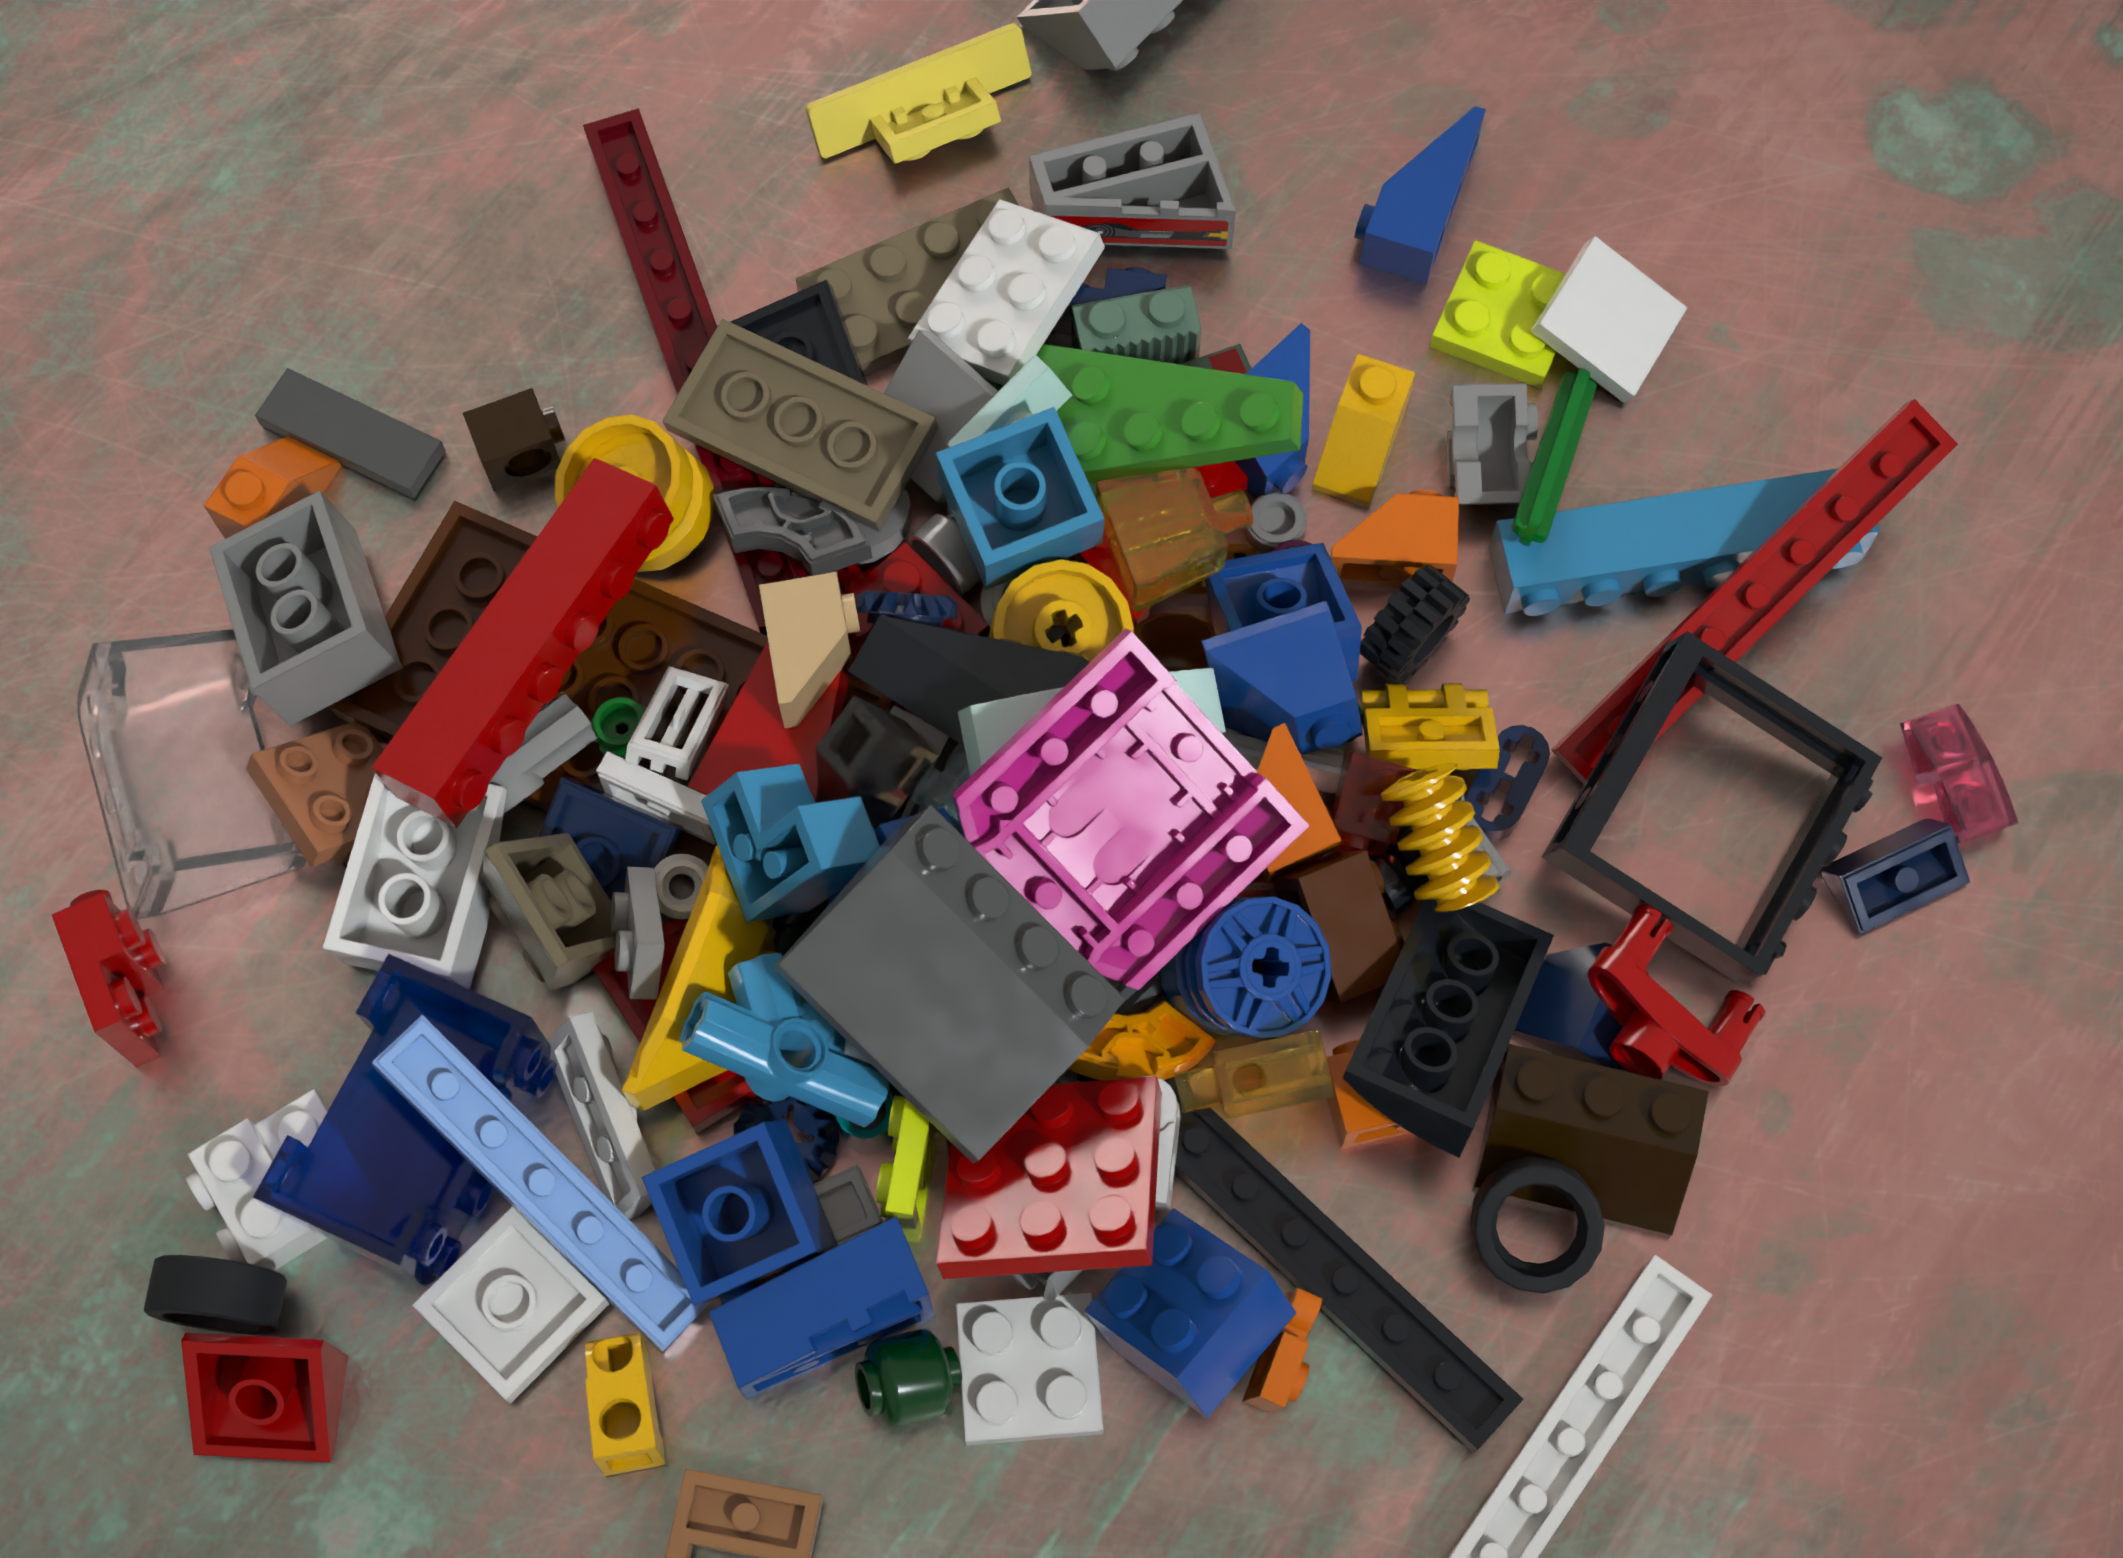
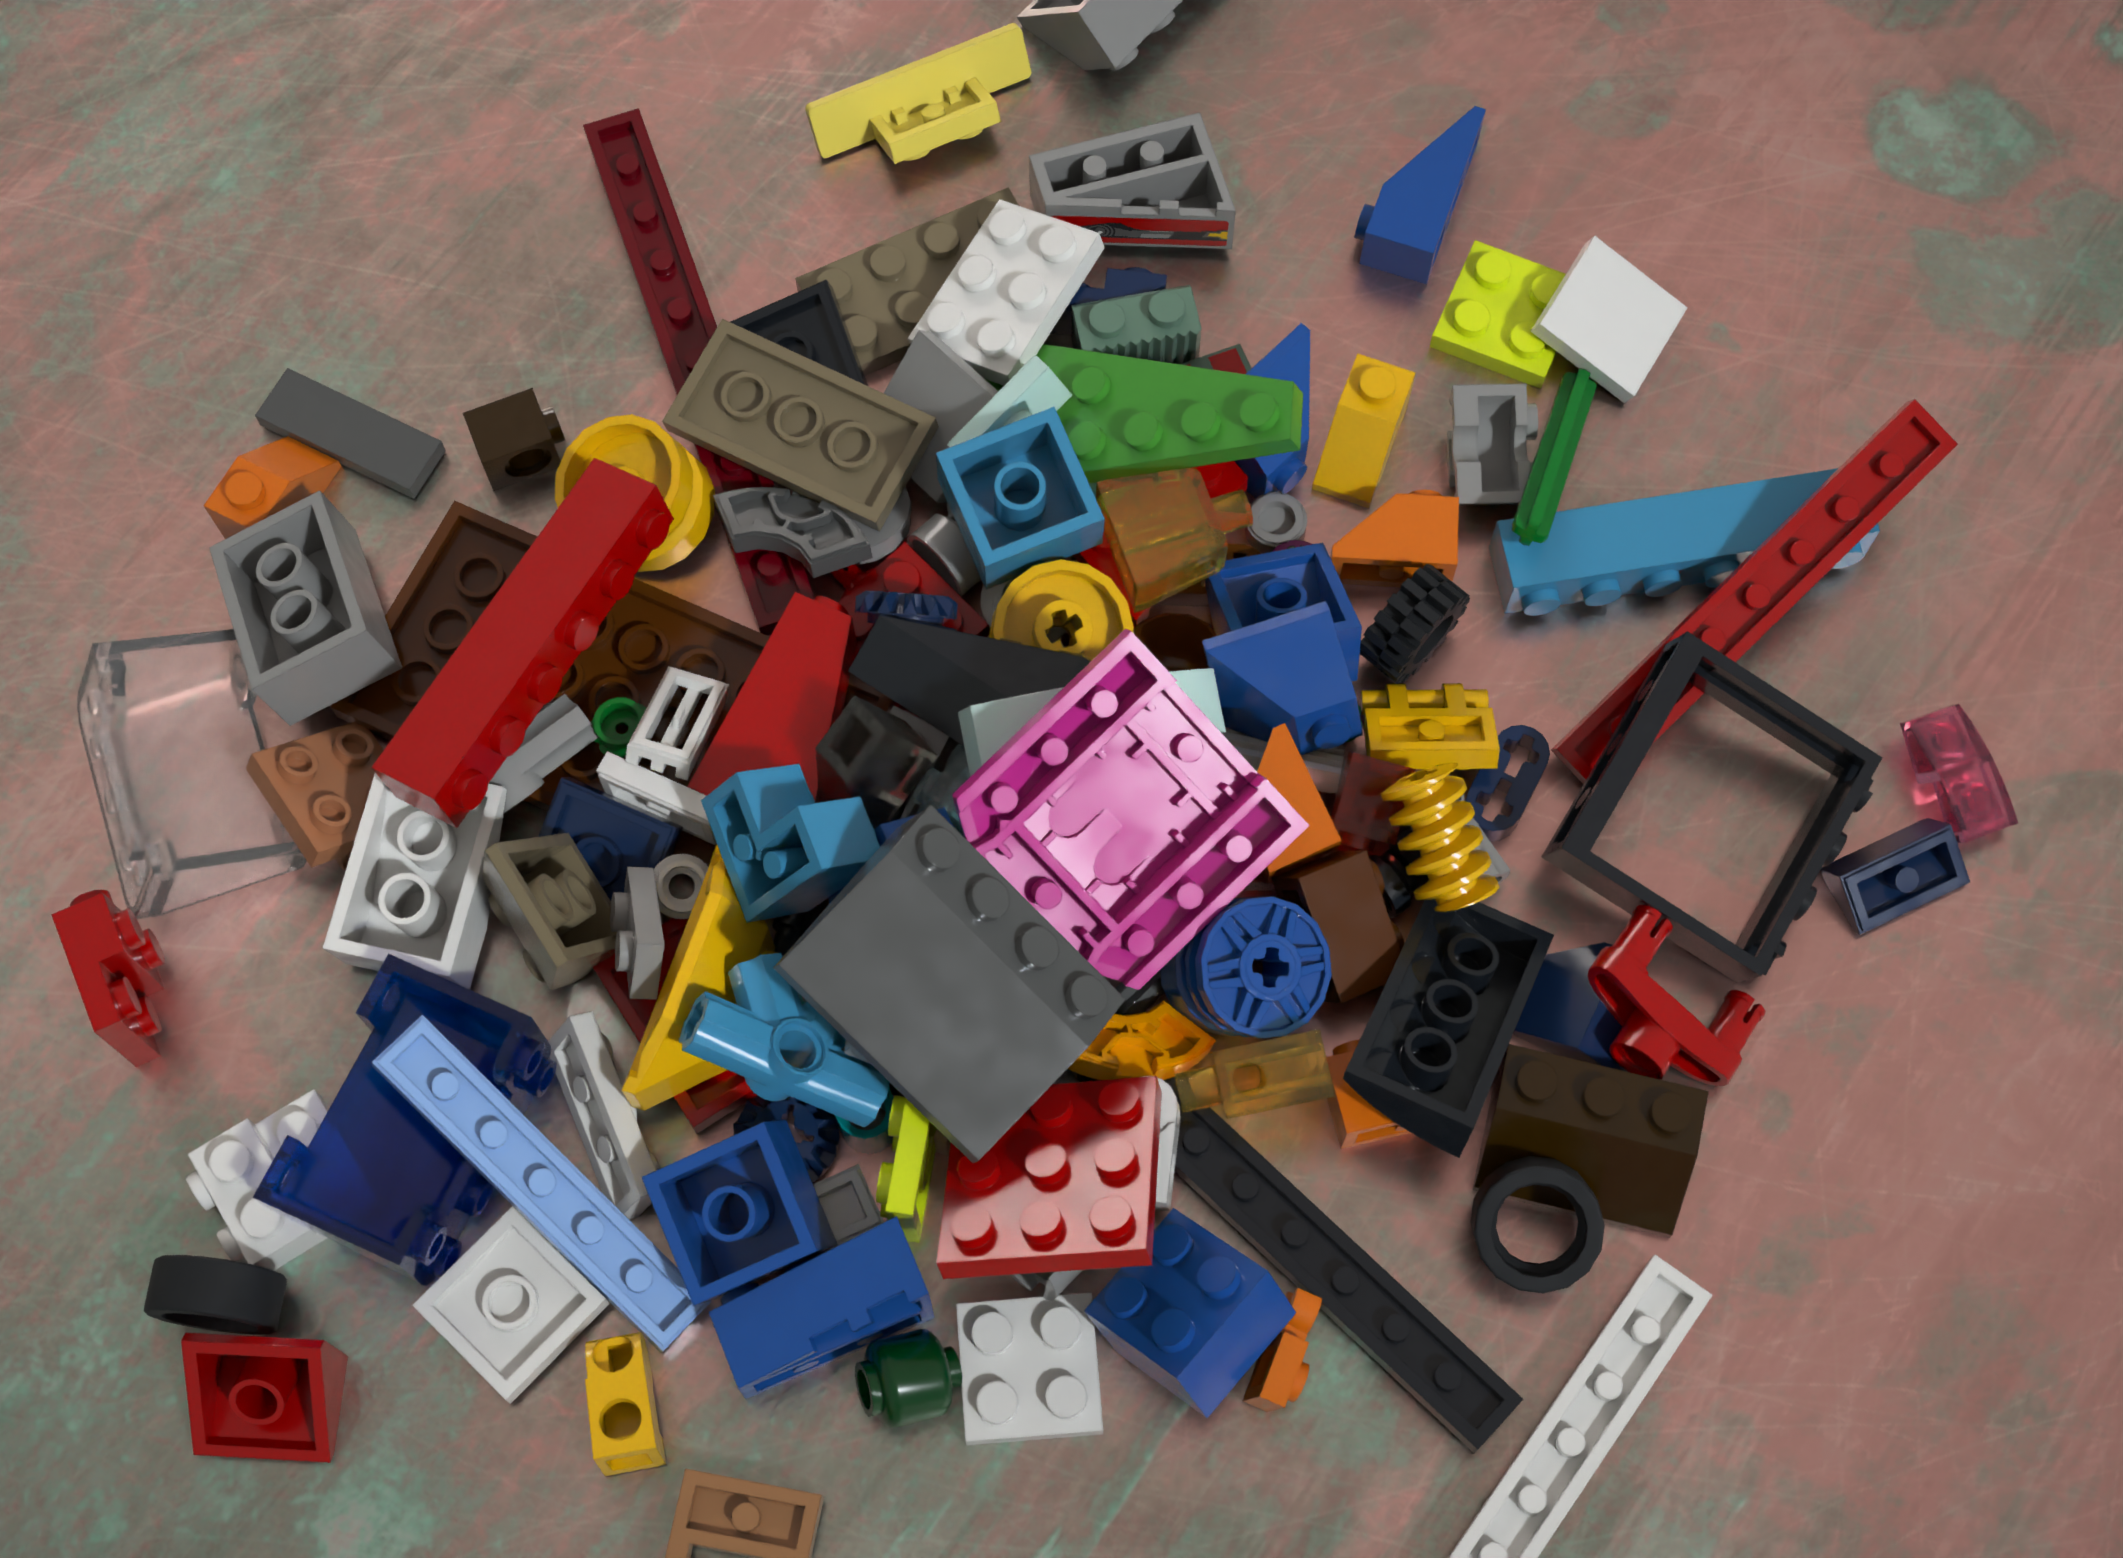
(806, 639): tan slope -> none

